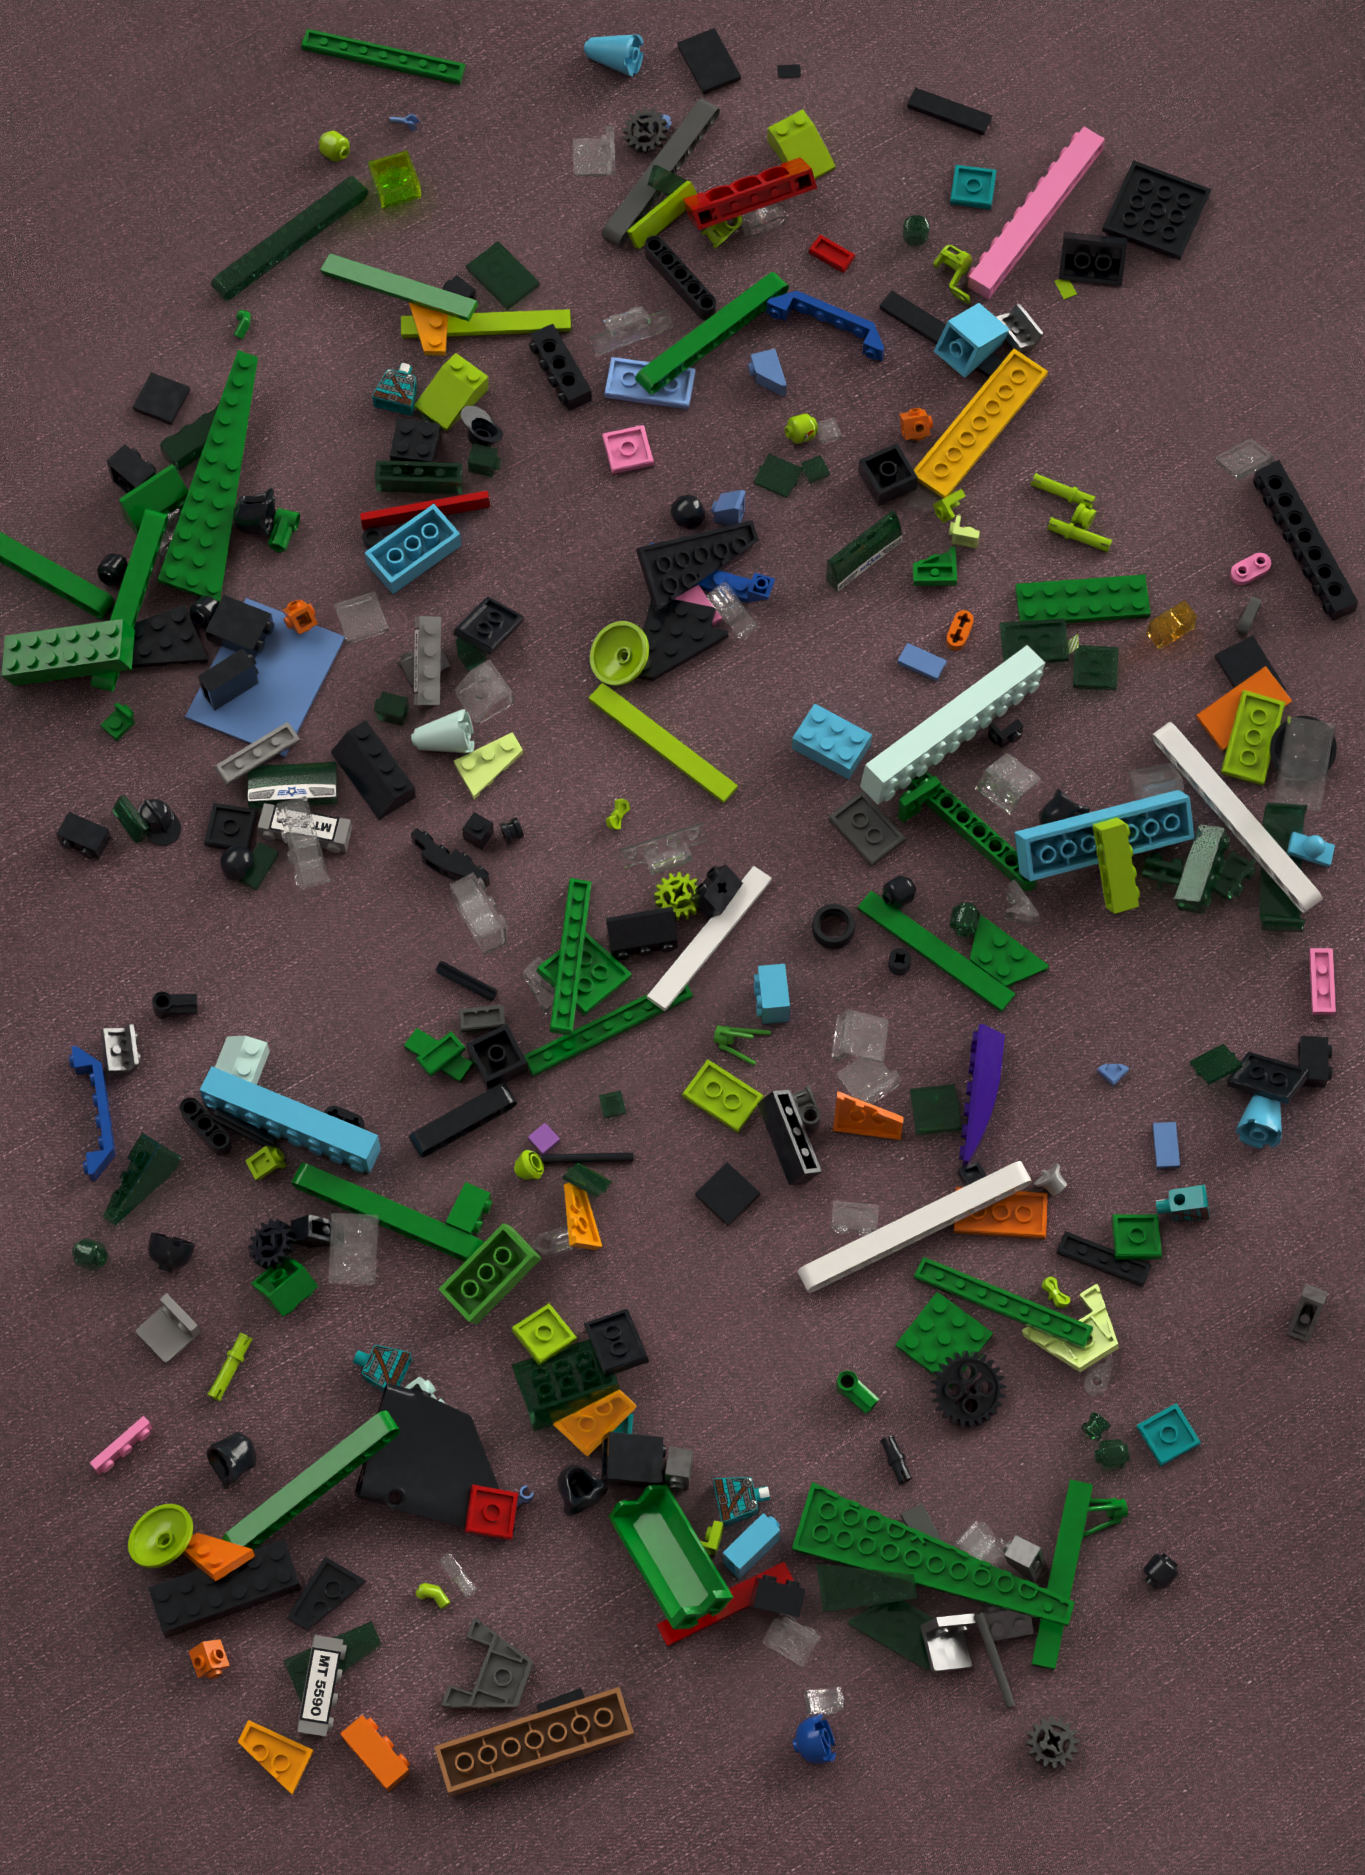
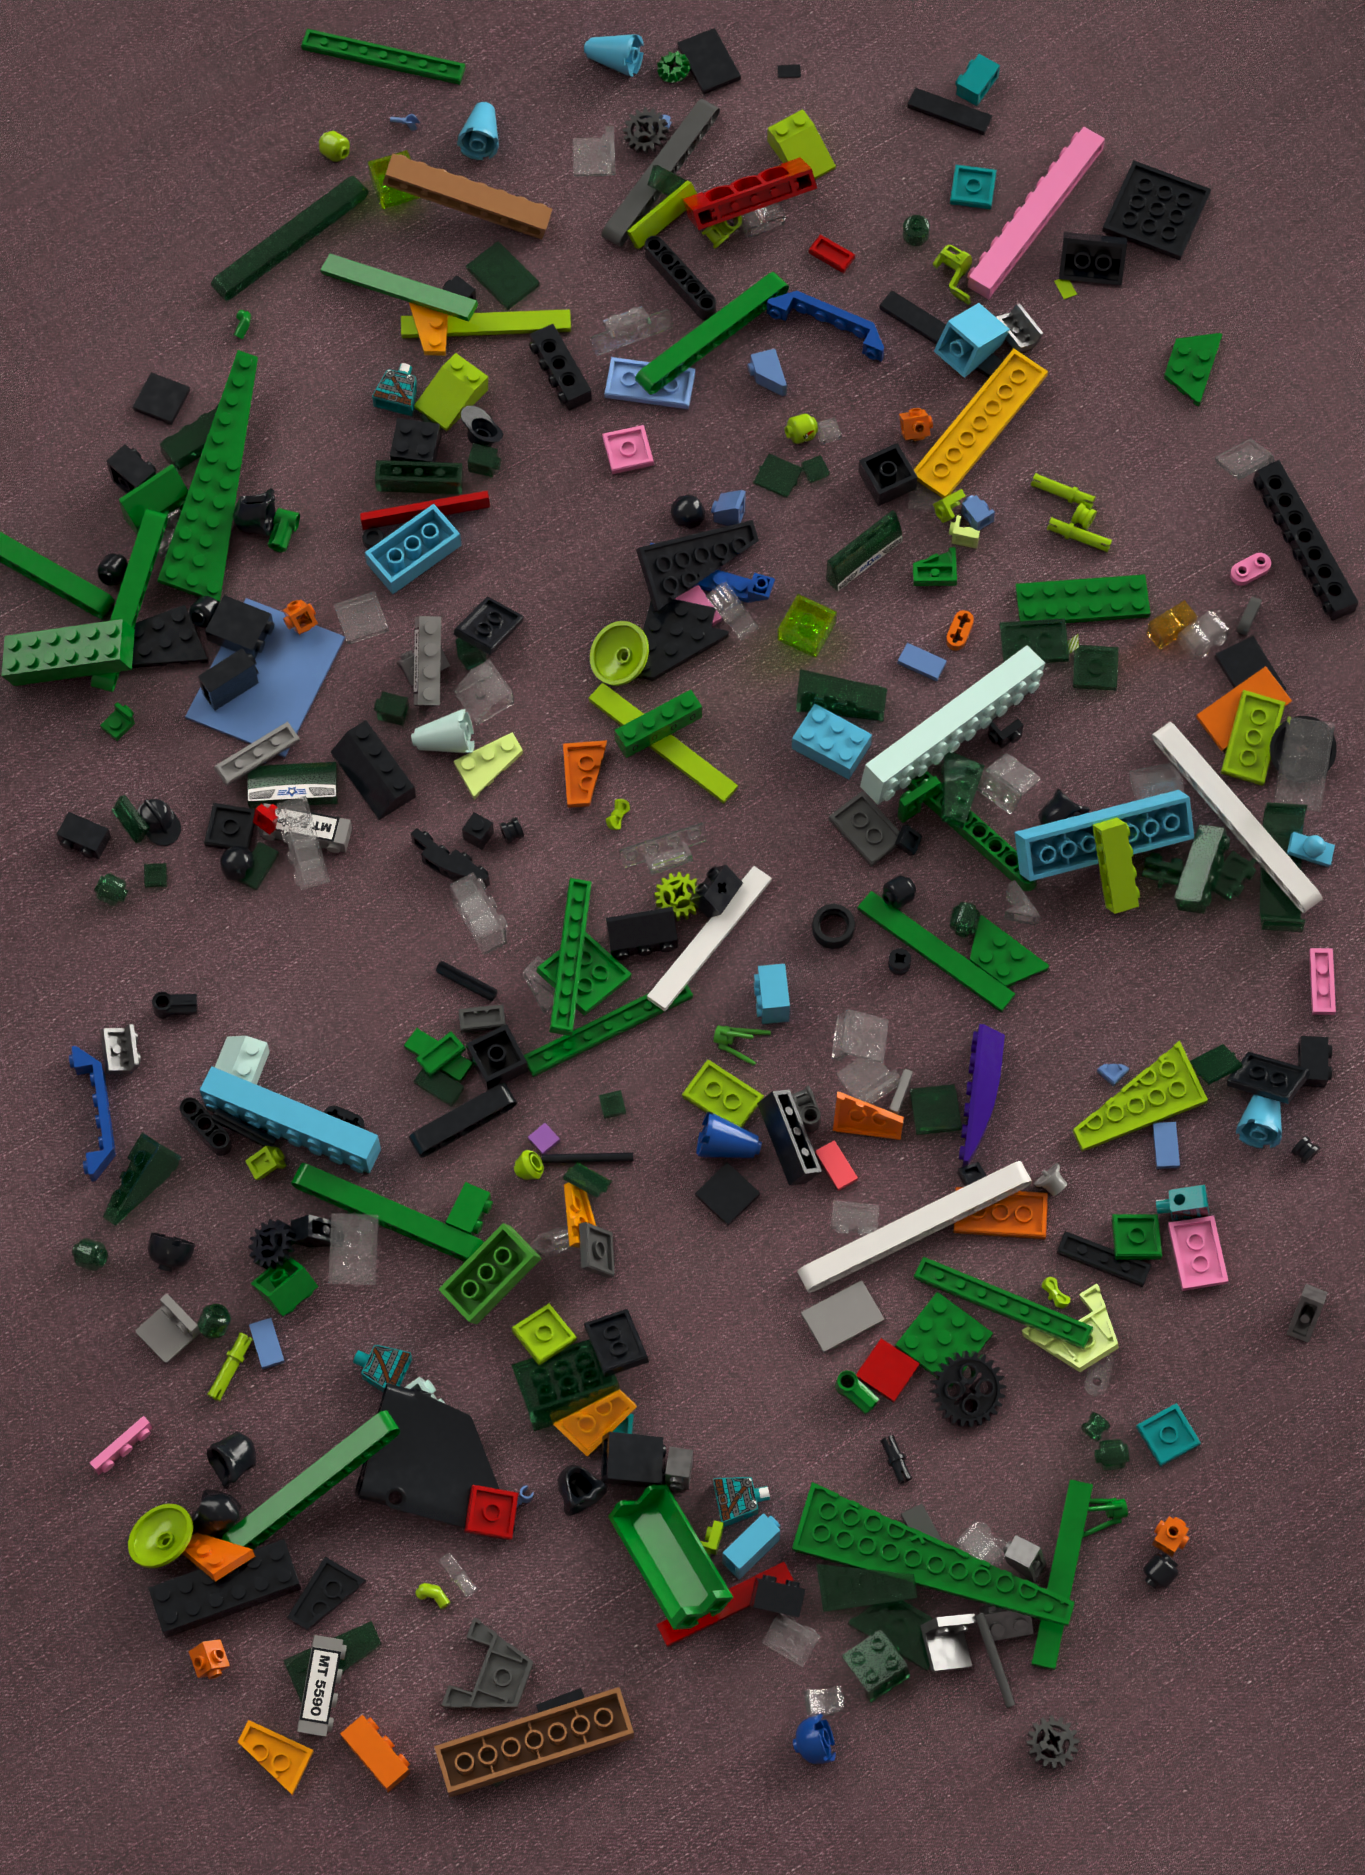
(111, 889): none -> clear green head
(155, 875): none -> clear green tile
(214, 1321): none -> clear green head
(216, 1513): none -> black piece
(266, 818): none -> red tile
(266, 1343): none -> medium blue tile
(440, 1086): none -> clear green tile
(467, 196): none -> medium nougat brick
(479, 133): none -> medium azure cone
(582, 769): none -> orange wing
(596, 1250): none -> dark grey tile
(658, 723): none -> green brick
(678, 73): none -> green gear
(725, 1139): none -> blue cone
(807, 625): none -> clear neon green brick
(836, 1165): none -> coral tile
(840, 696): none -> clear green wedge
(842, 1316): none -> light grey tile
(877, 1665): none -> clear green bracket
(887, 1370): none -> red tile
(901, 1091): none -> light grey tile
(908, 840): none -> black tile
(959, 787): none -> clear green wing
(977, 79): none -> teal brick
(977, 512): none -> medium blue brick
(1152, 1096): none -> lime wing
(1165, 1541): none -> orange brick
(1192, 364): none -> green wing
(1198, 1253): none -> bright pink plate
(1202, 635): none -> clear brick
(1305, 1149): none -> black wheel

